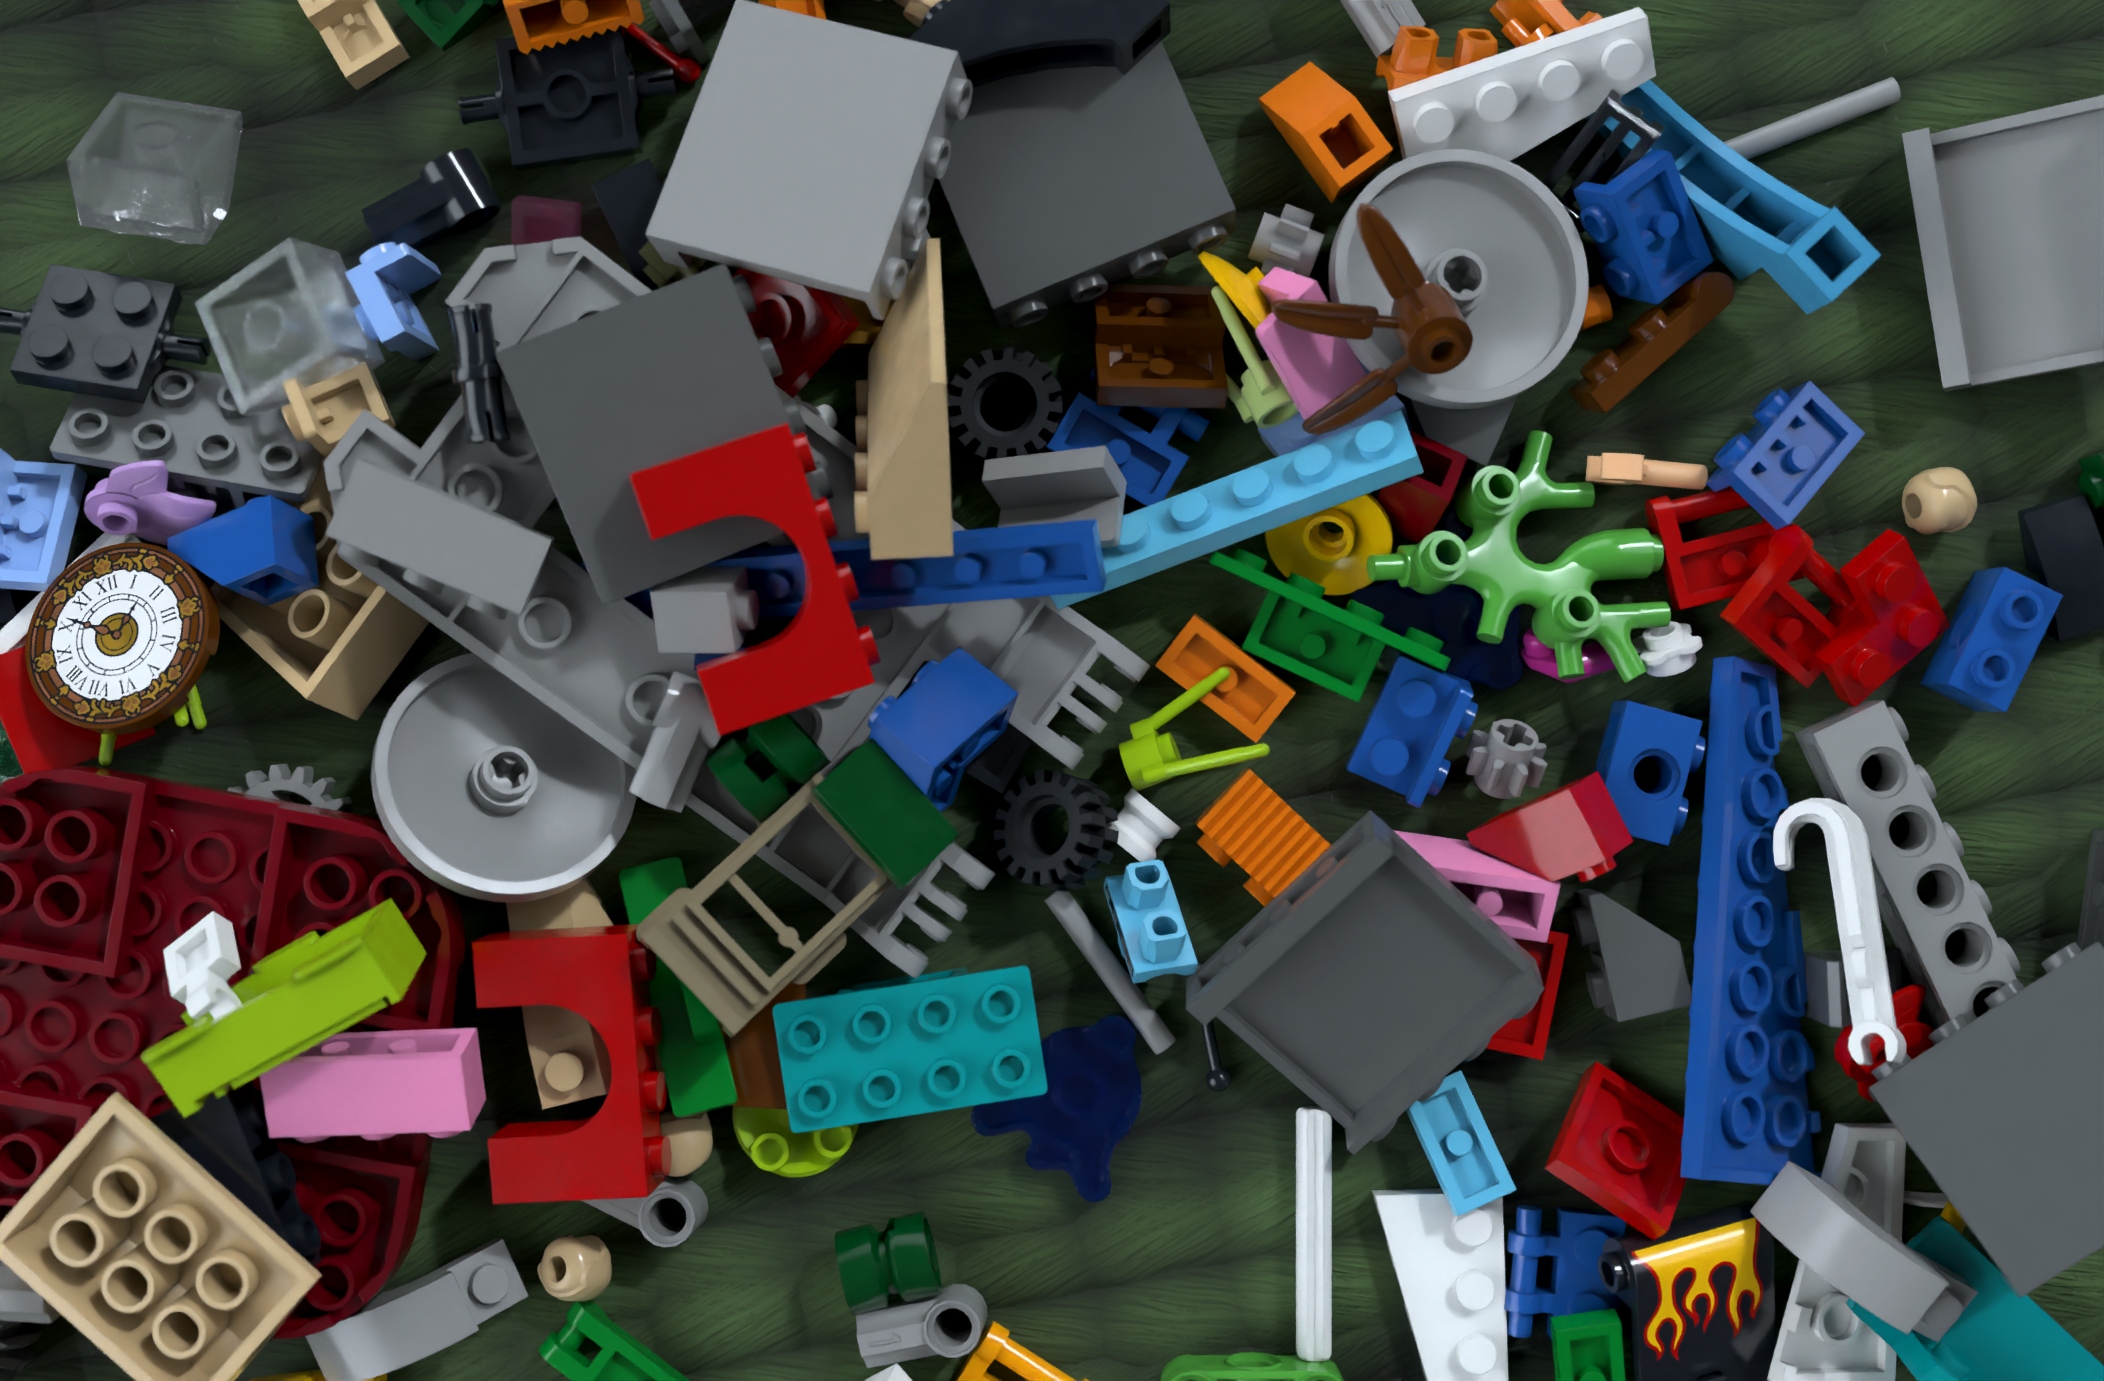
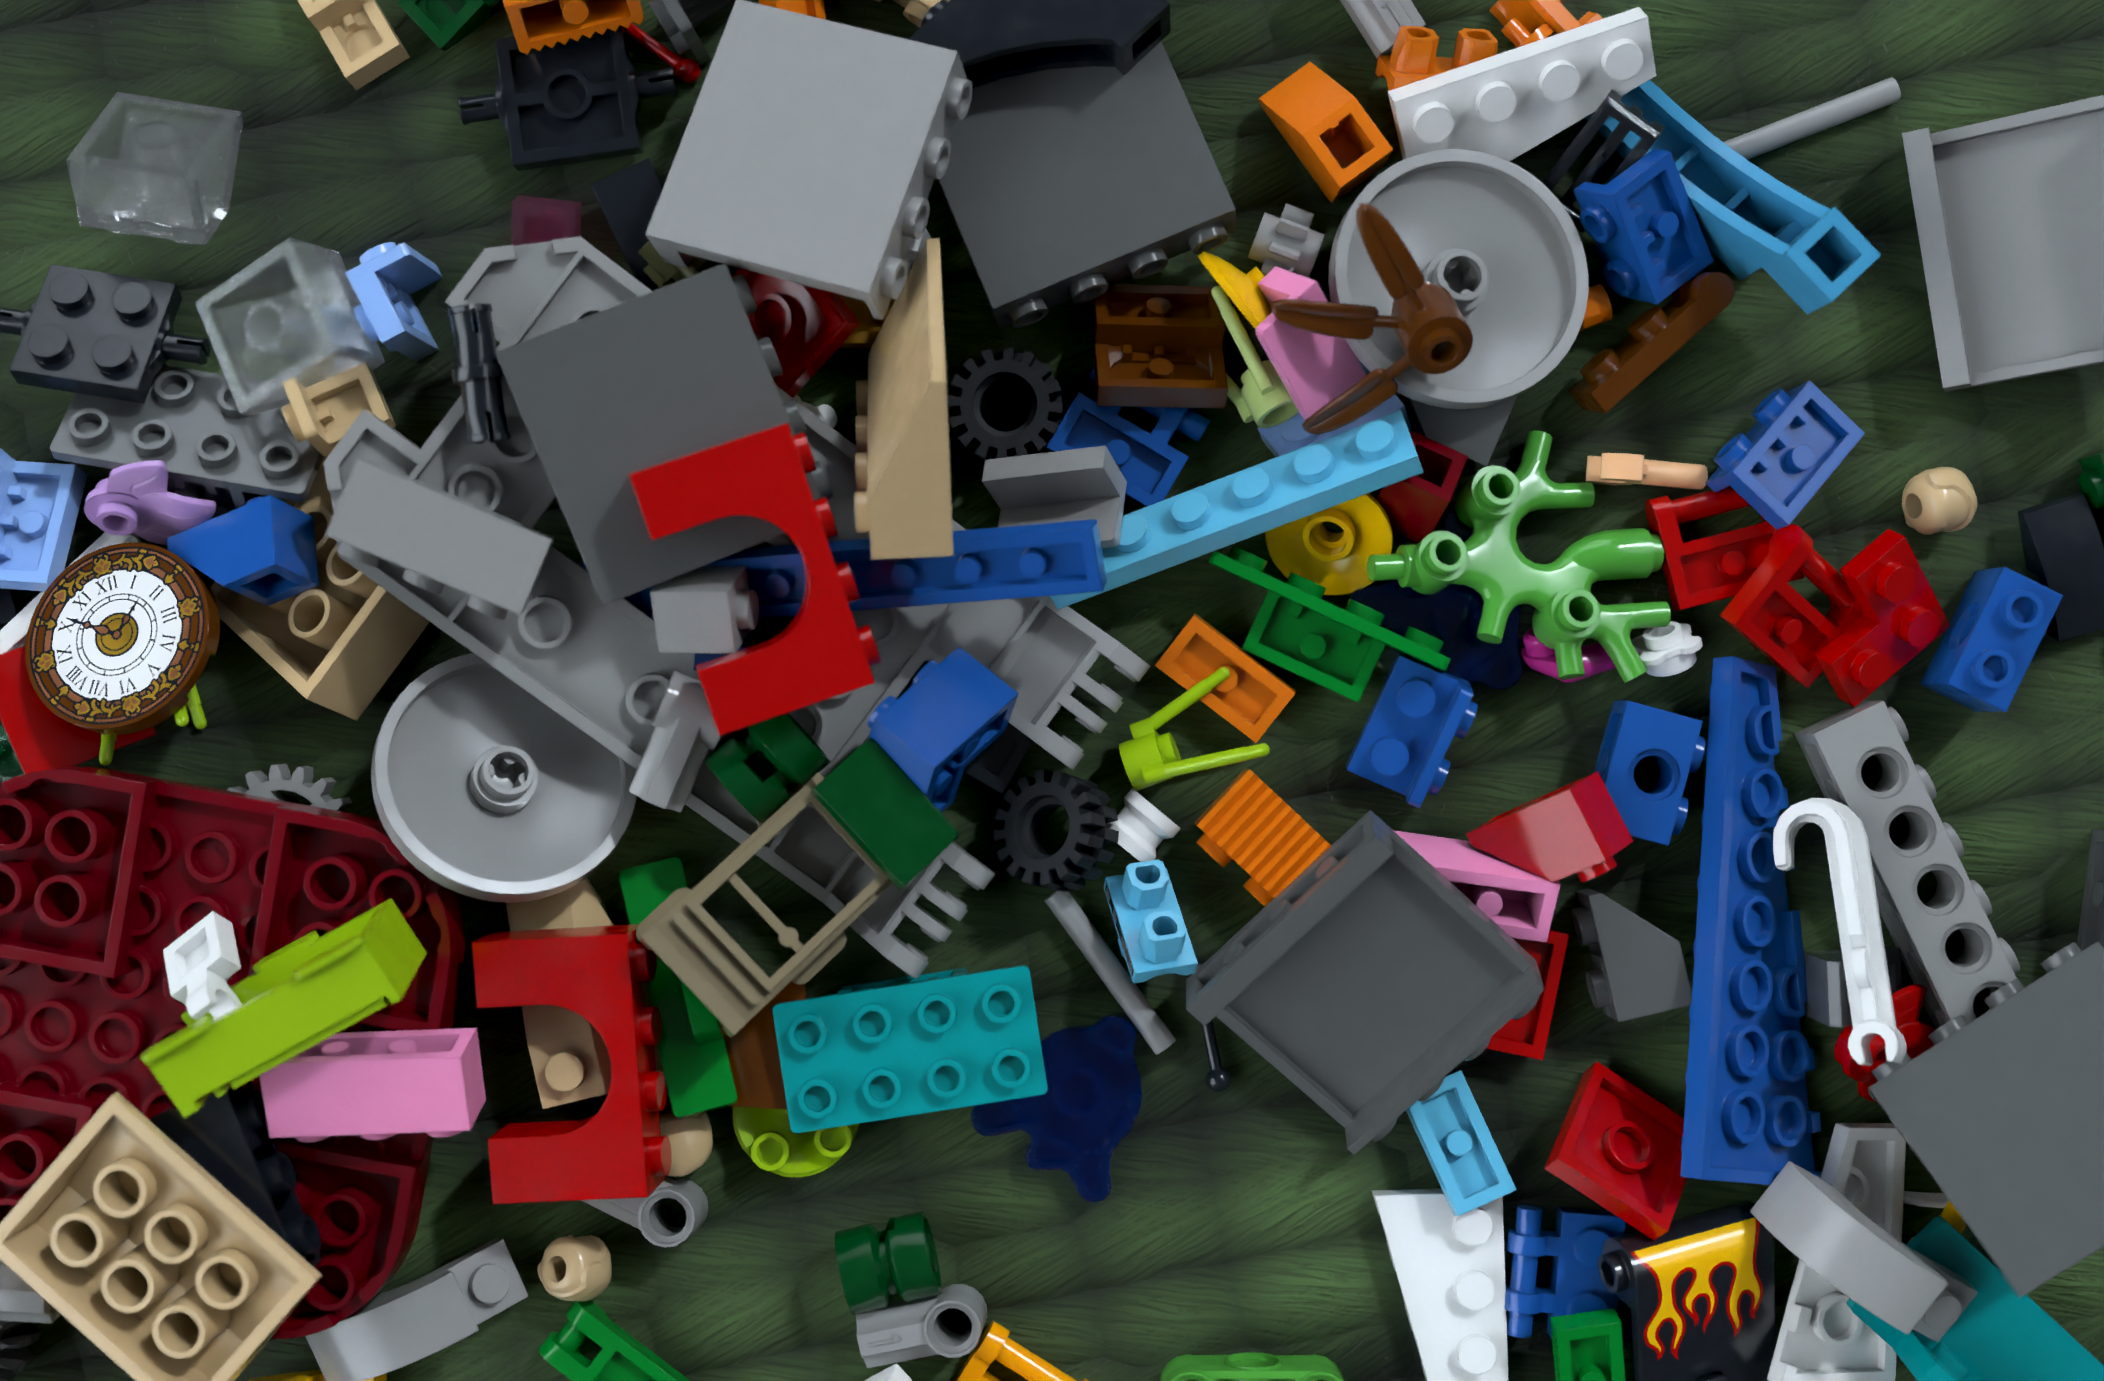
(447, 198): black piece -> none
(1313, 1234): white axle -> none
(1506, 758): light grey gear -> none

